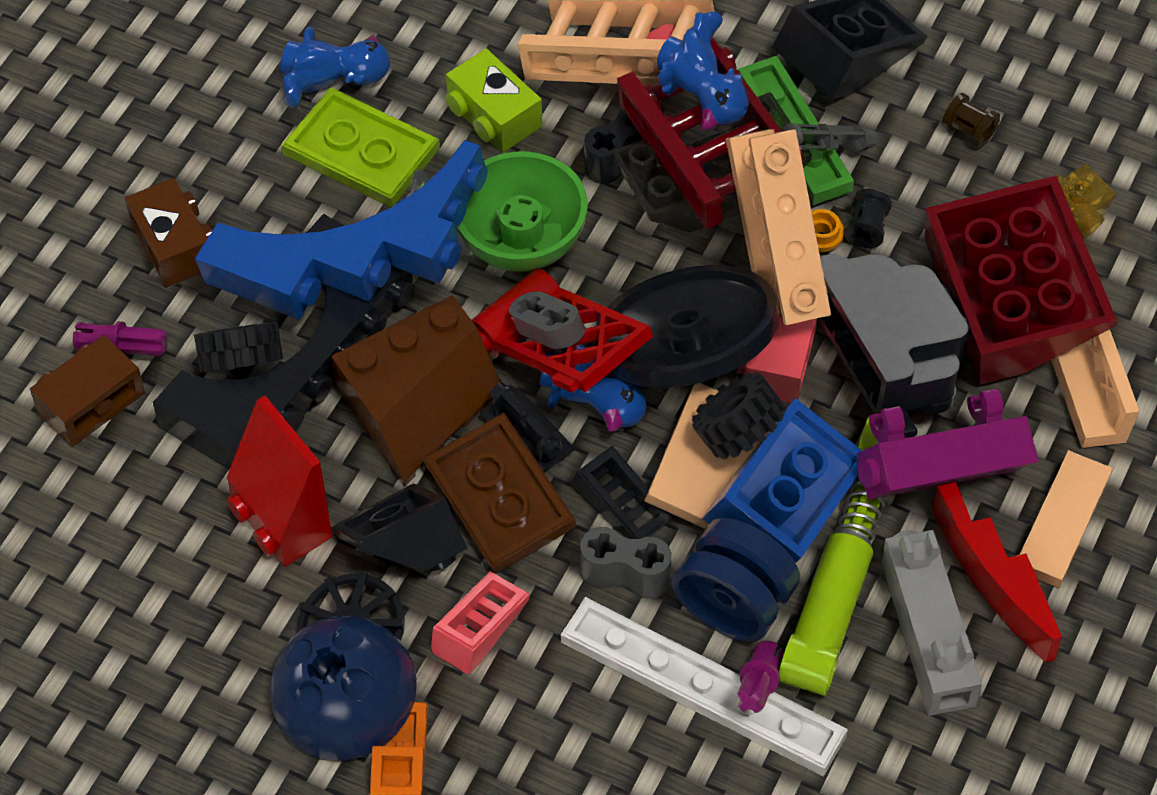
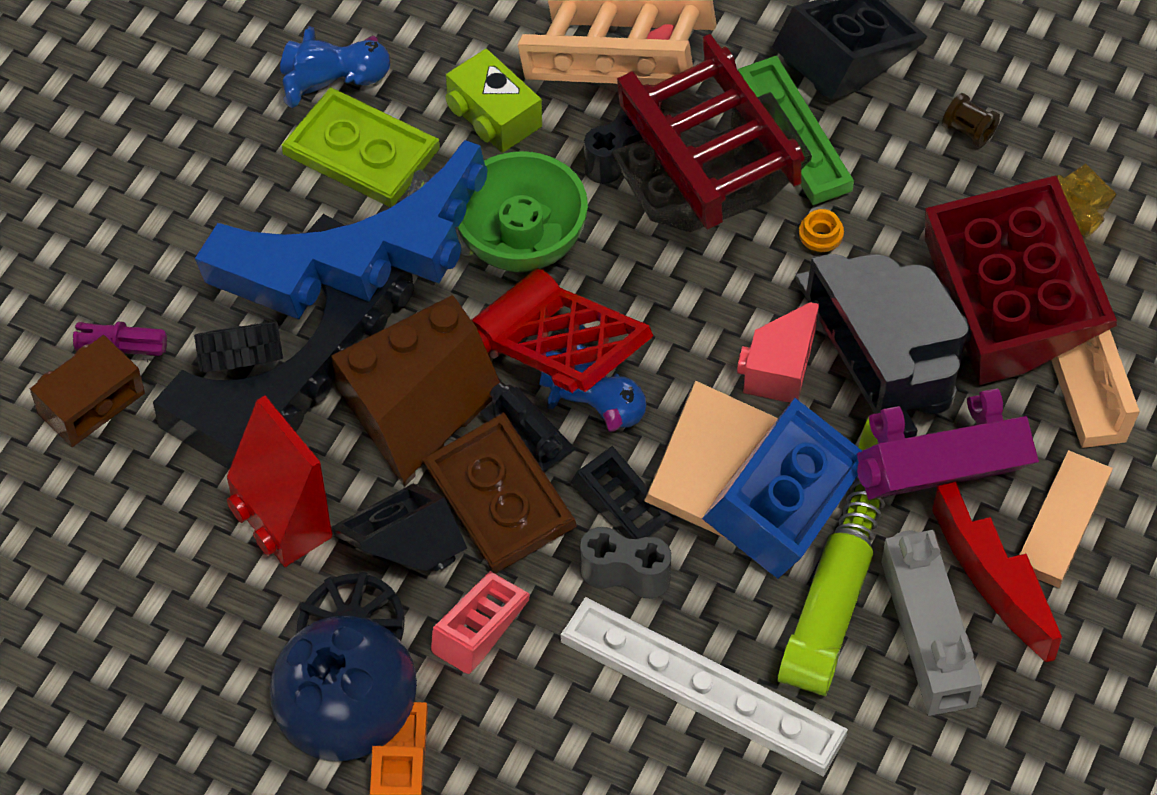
(168, 229): reddish brown brick -> none
(547, 320): dark grey beam -> none
(694, 68): blue animal -> none
(700, 323): black dish -> none
(736, 579): dark blue wheel -> none
(738, 415): black tyre -> none
(759, 676): magenta axle -> none
(779, 221): light nougat fence -> none
(829, 137): dark grey piece -> none
(868, 218): black bush -> none

